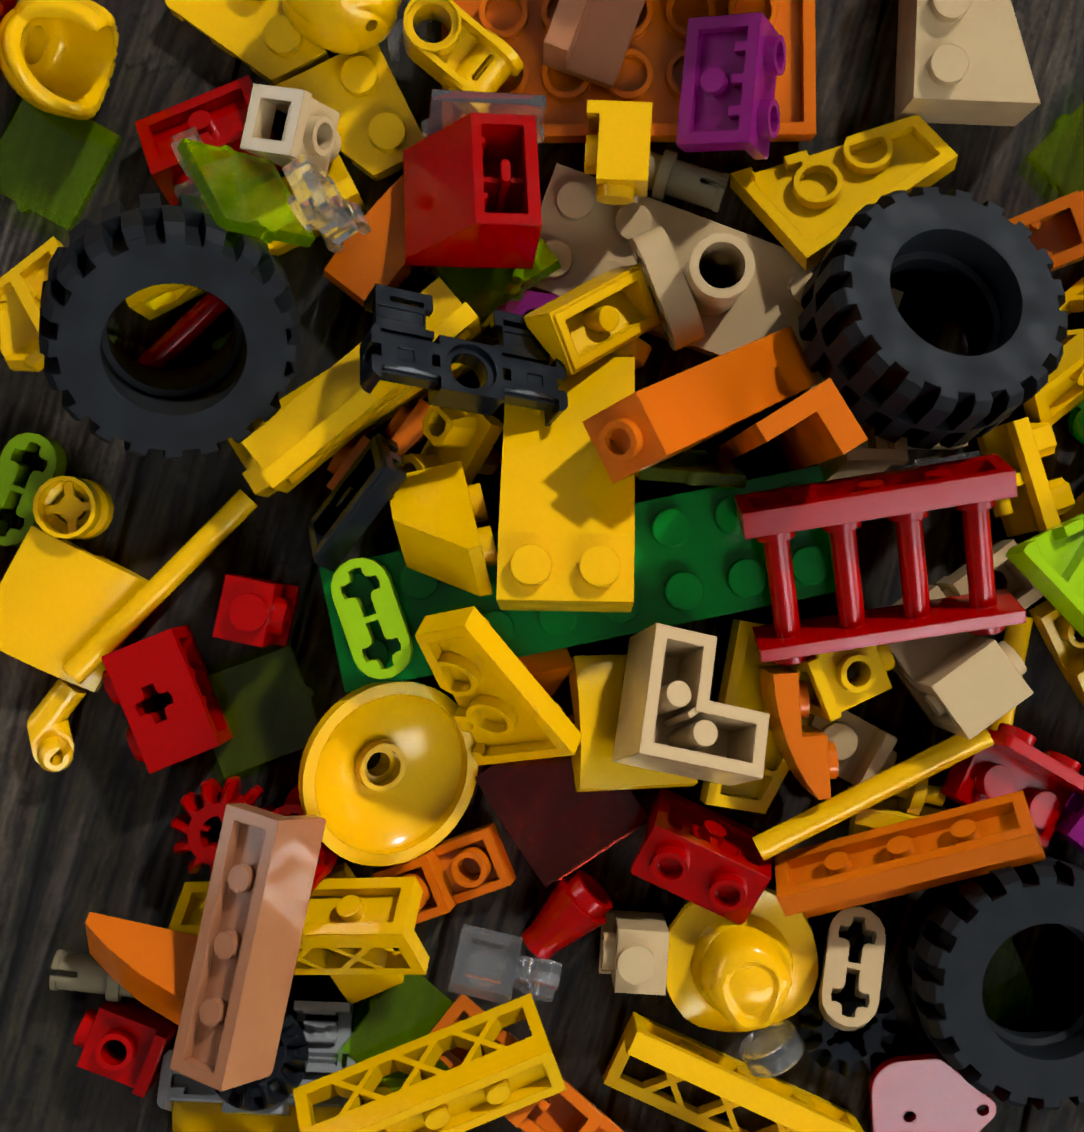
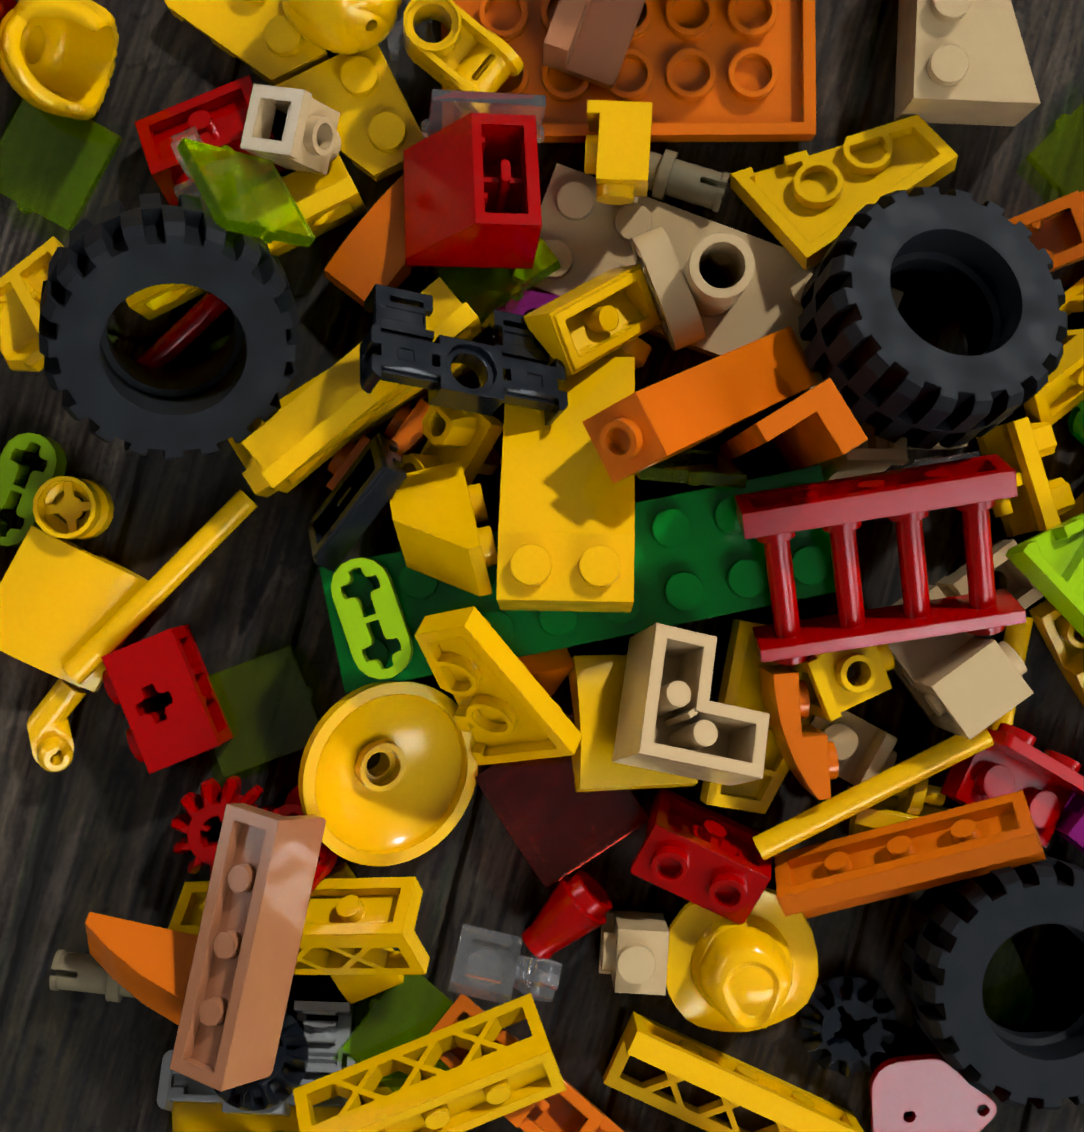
(141, 1031): red brick -> none
(256, 611): red brick -> none
(321, 206): clear plate -> none
(457, 870): orange slope -> none
(730, 84): magenta bracket -> none
(772, 1049): clear tile -> none
(867, 969): tan beam -> none

